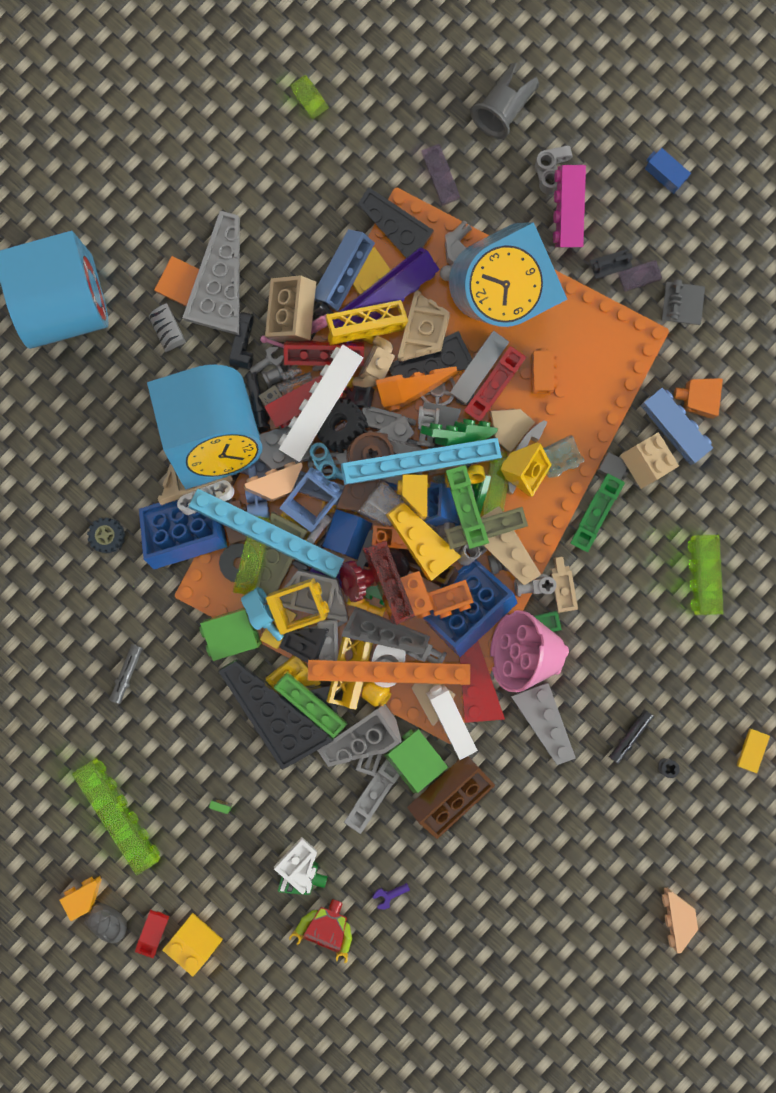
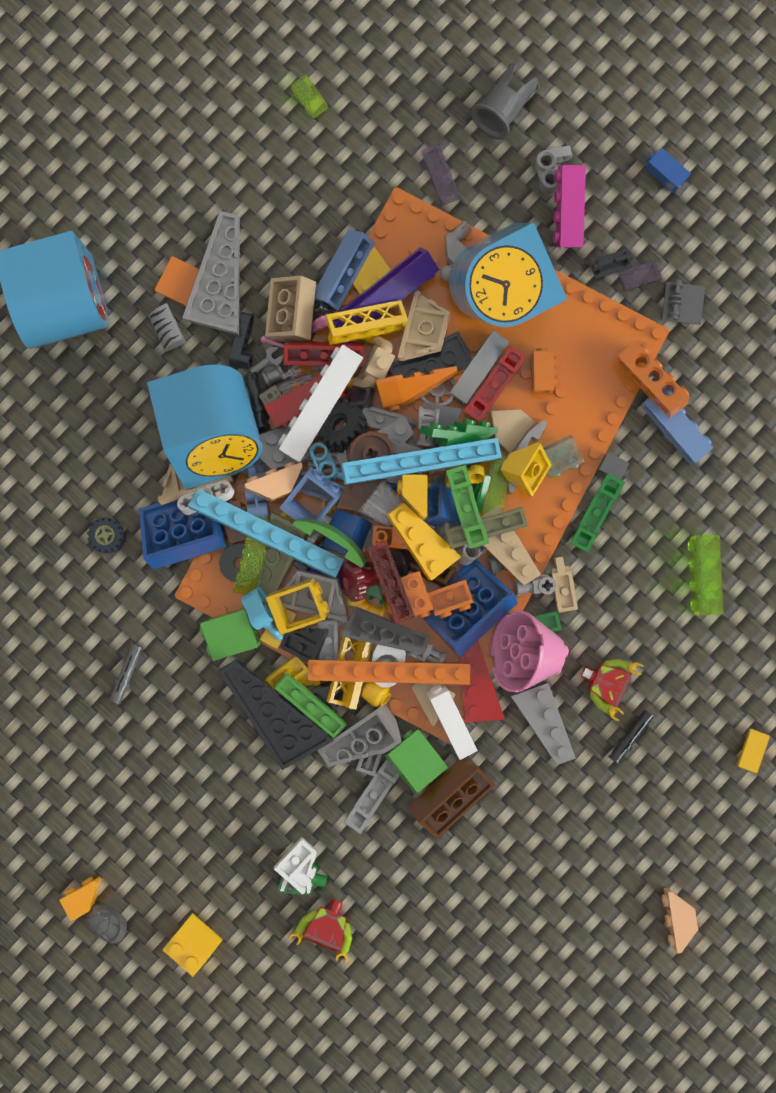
(116, 816): clear neon green brick -> none
(151, 933): red slope -> none
(220, 805): bright green tile -> none
(354, 552): none -> bright green slope
(388, 895): dark purple bar -> none
(398, 225): black wing -> none
(609, 683): none -> torso
(649, 460): tan brick -> none
(653, 389): none -> orange brick
(673, 766): black bush -> none
(701, 396): orange torso -> none

